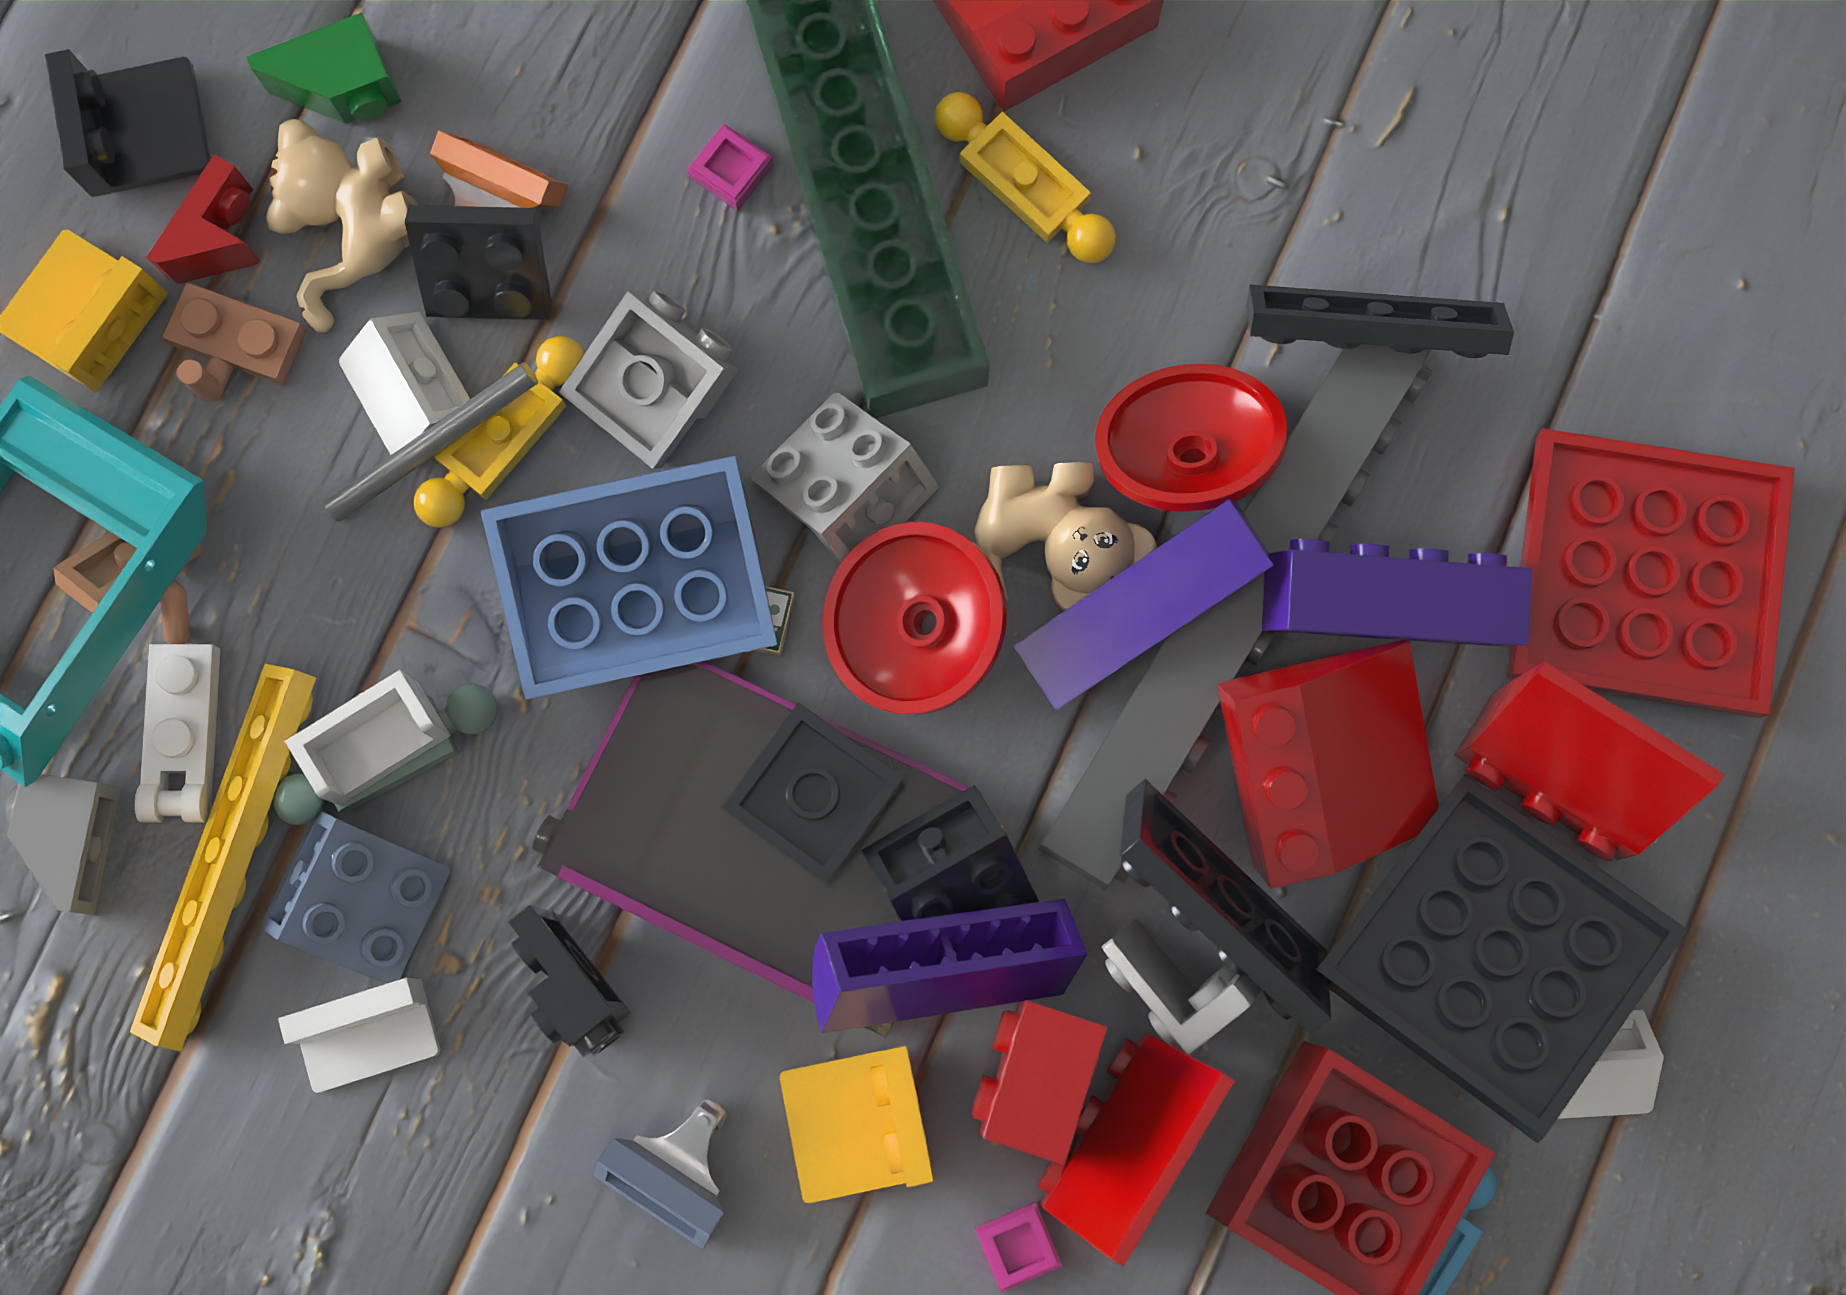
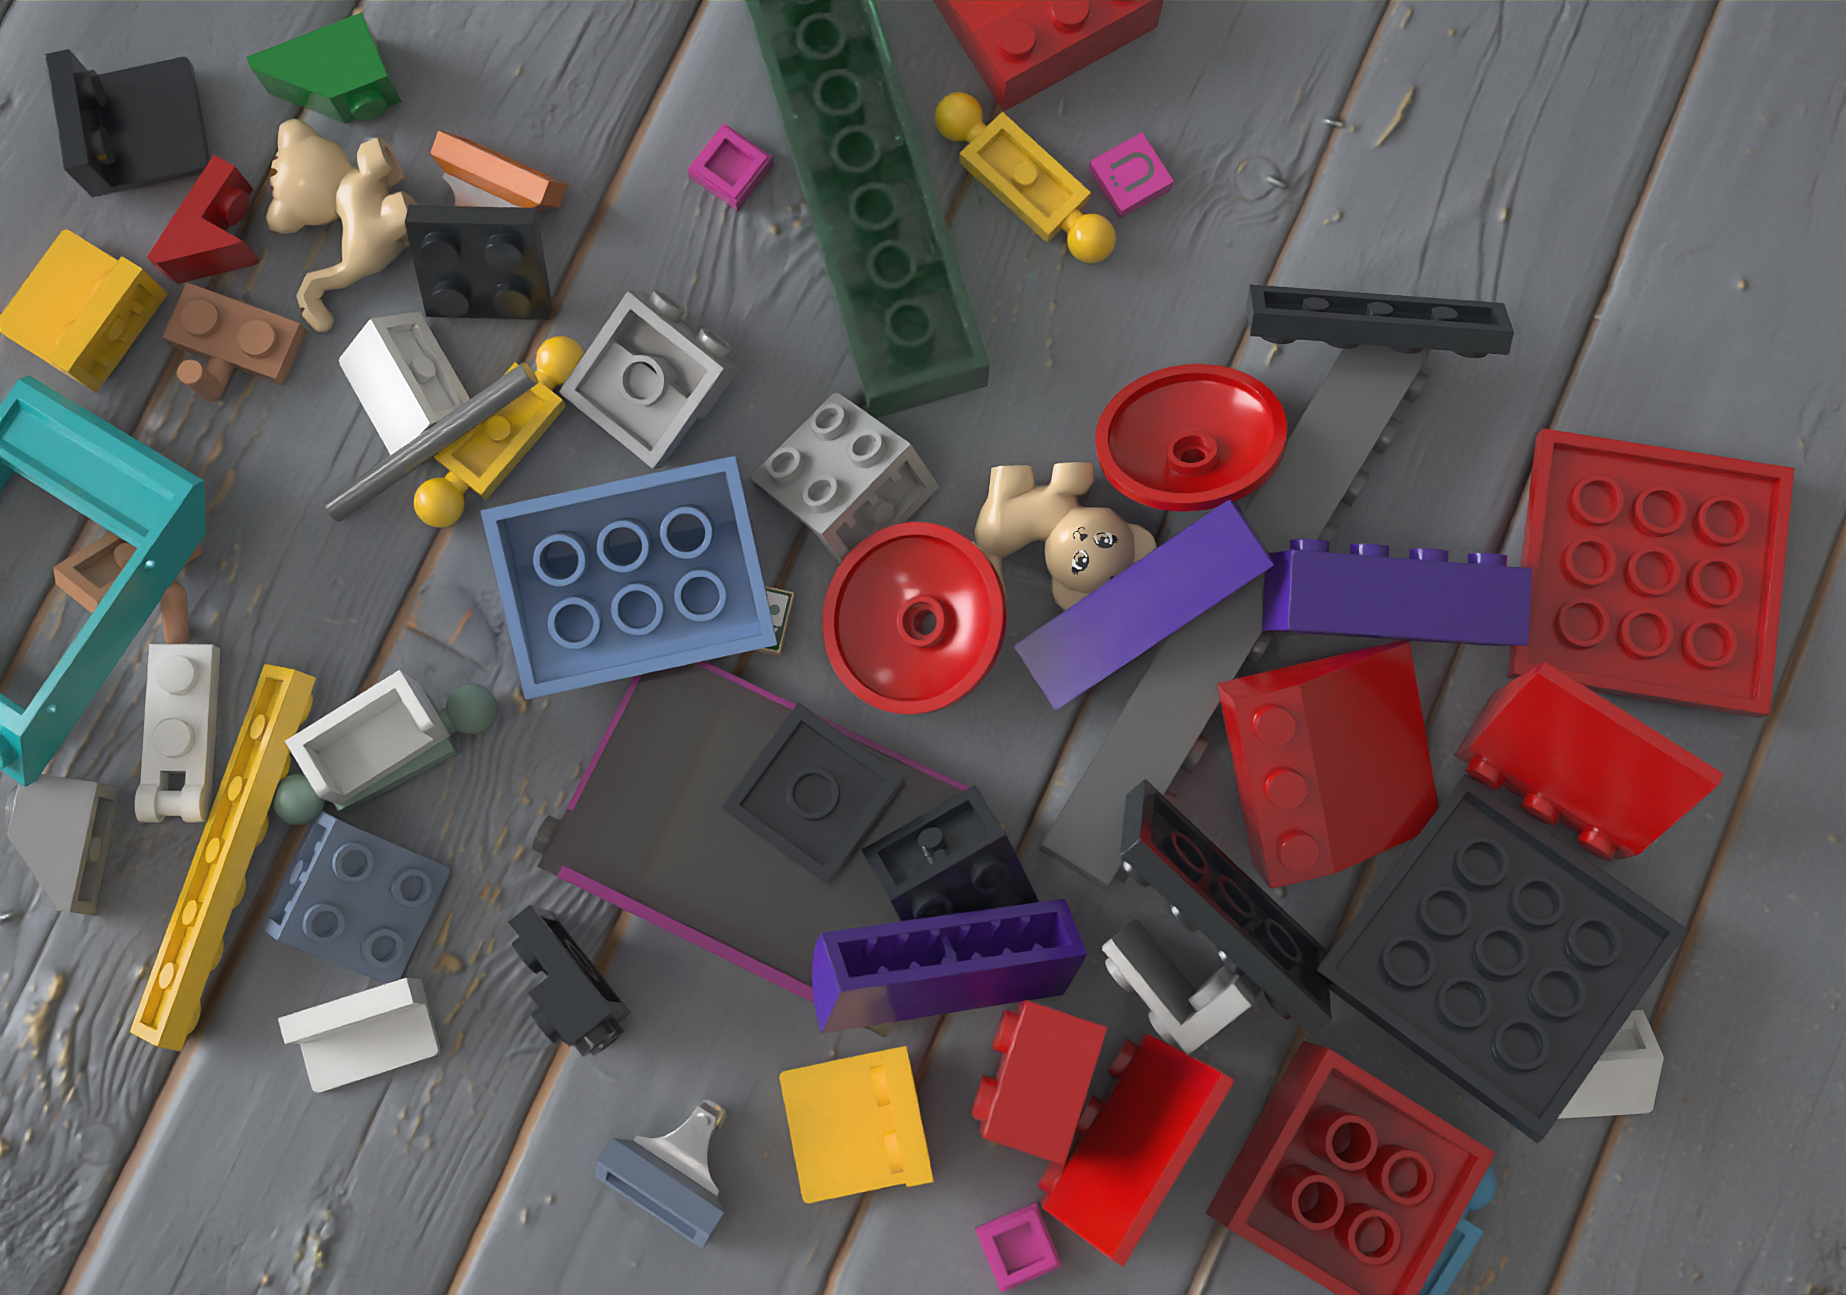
(1131, 175): none -> dark pink tile

